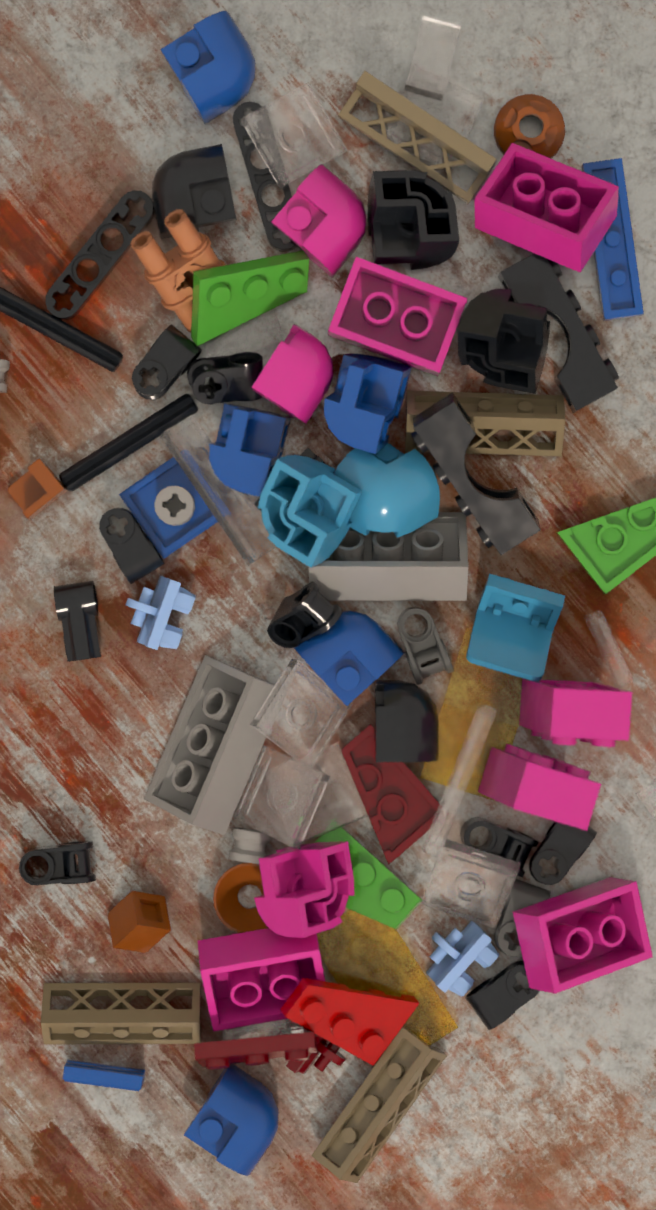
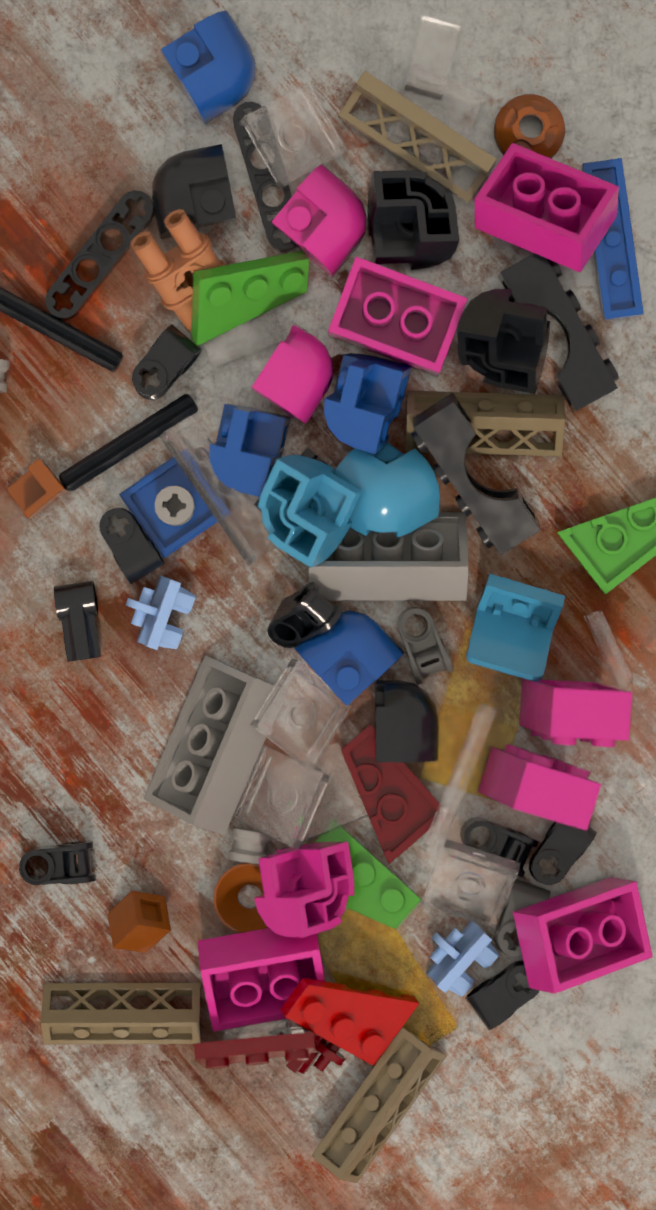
(103, 1075): blue tile -> none
(230, 378): black piece -> none
(236, 1121): blue brick -> none

